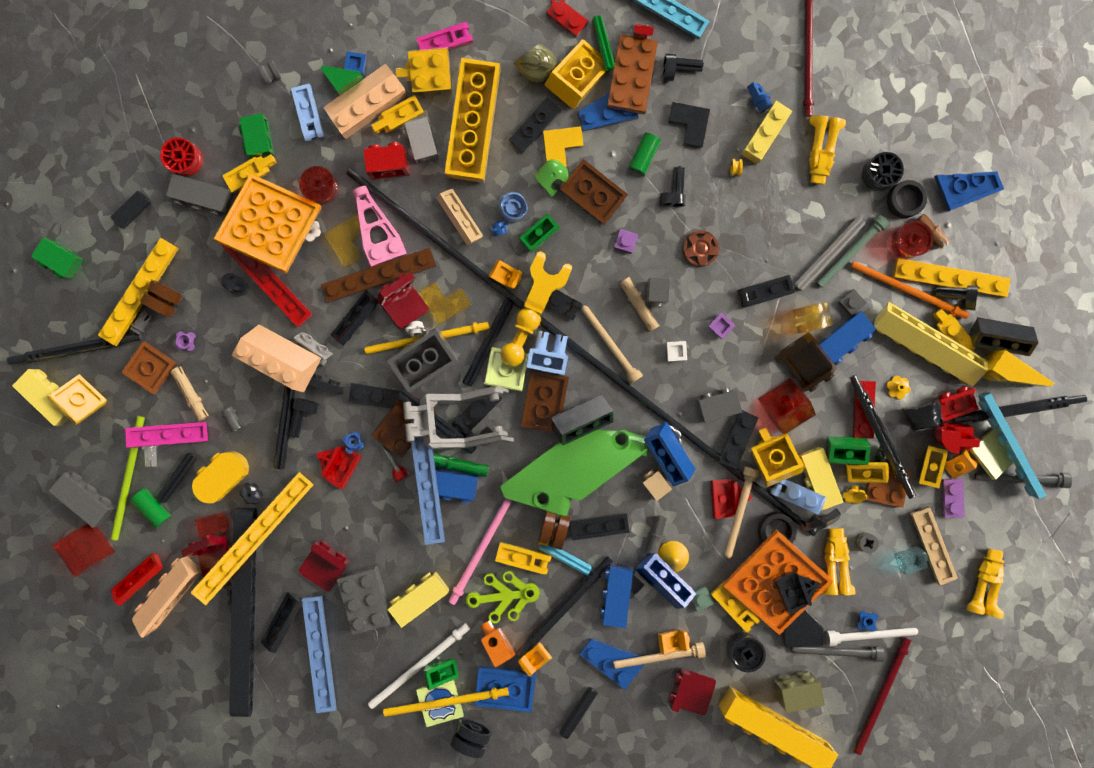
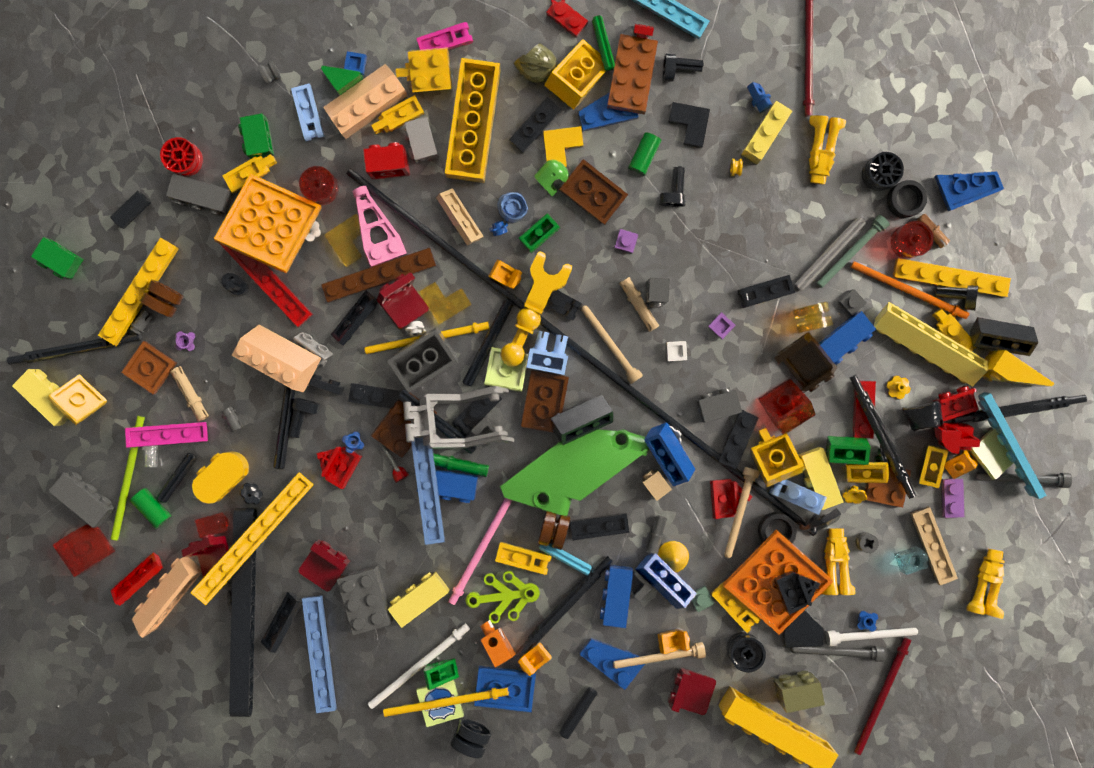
(700, 248): copper wheel -> none

